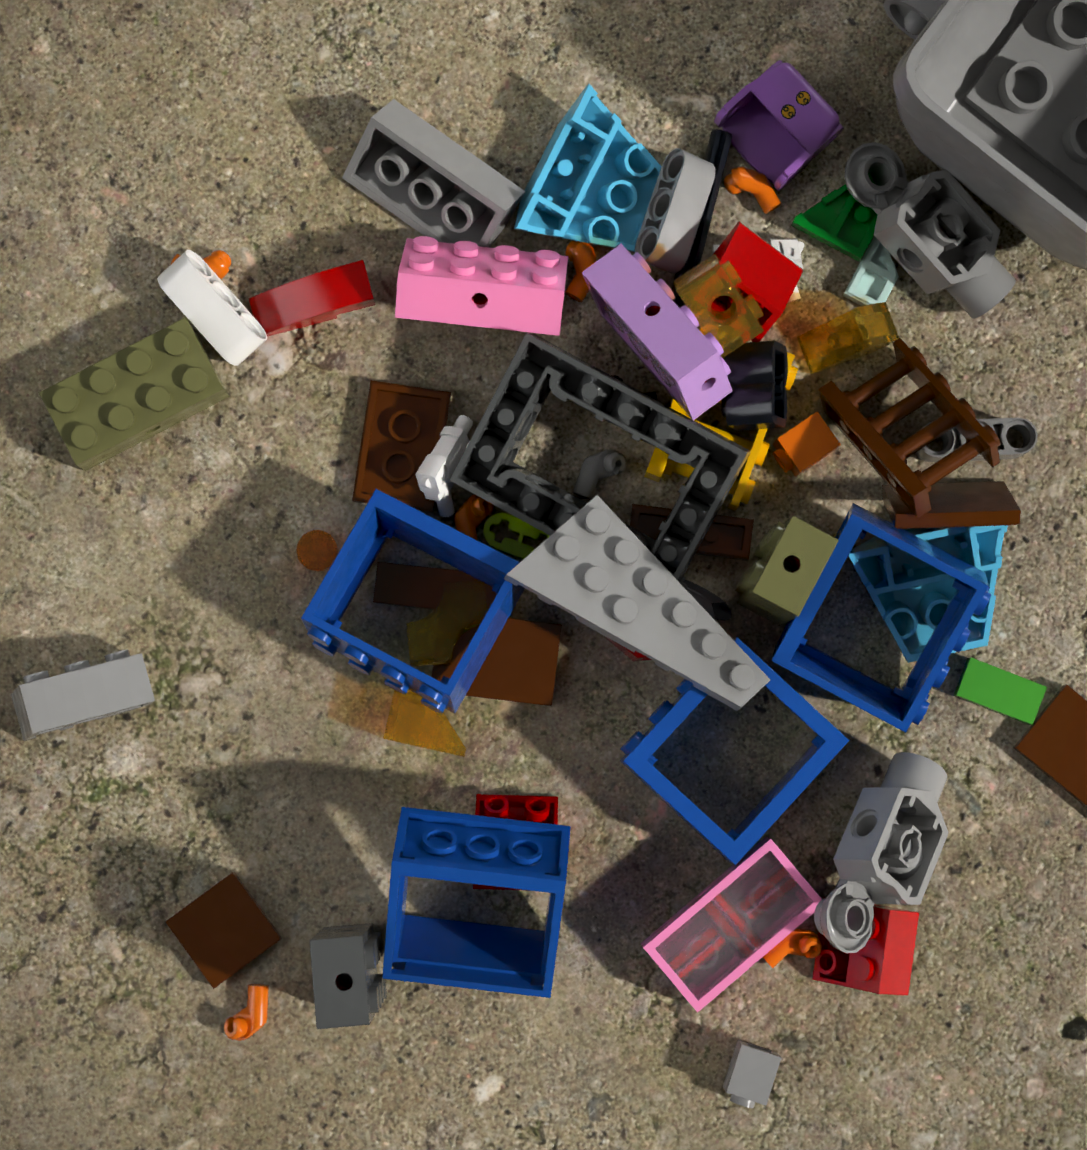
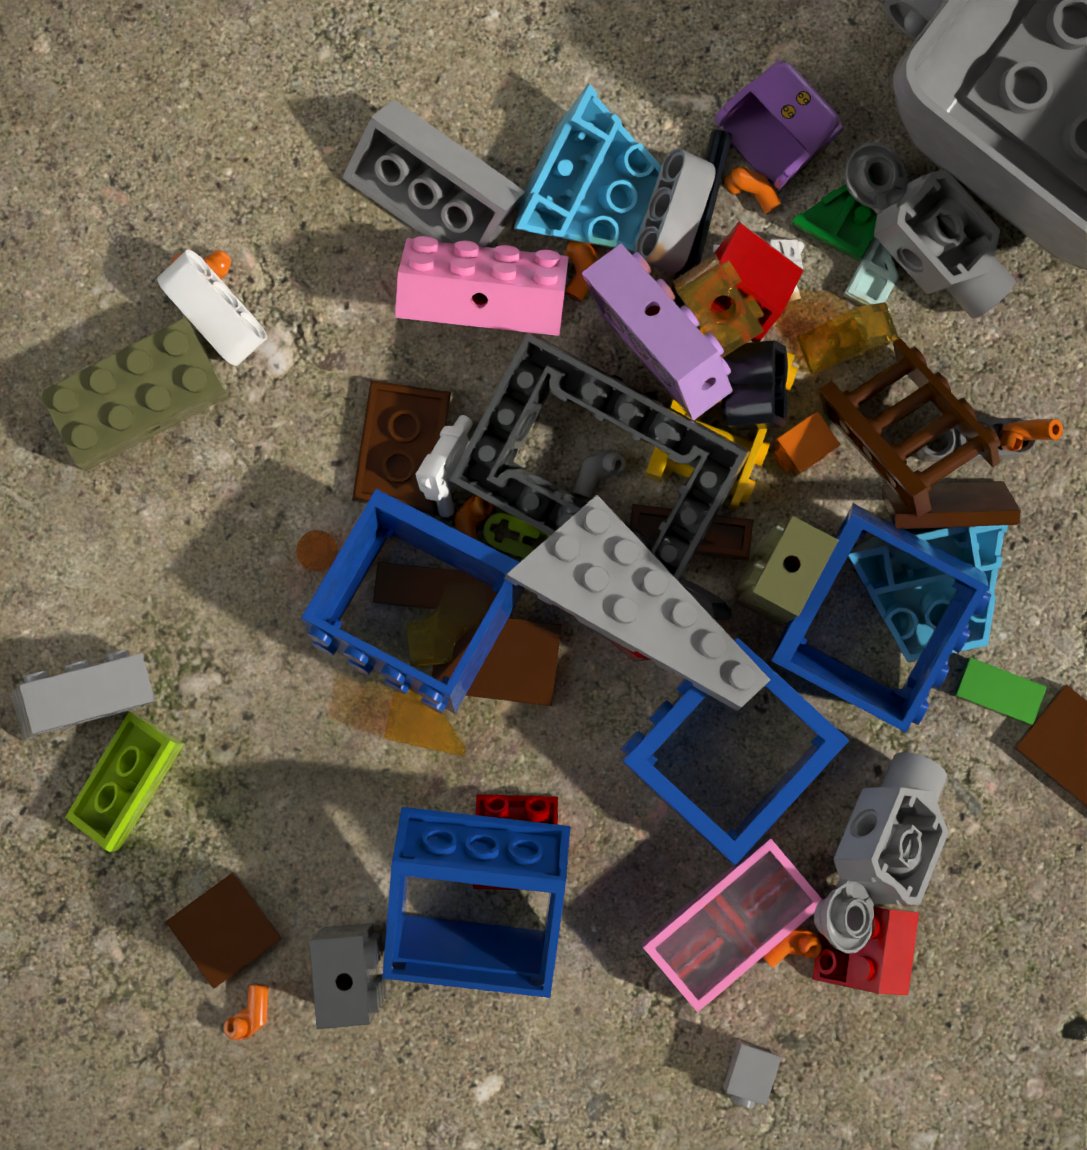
(123, 782): none -> lime slope
(313, 298): red slope -> none
(1036, 429): none -> orange arm

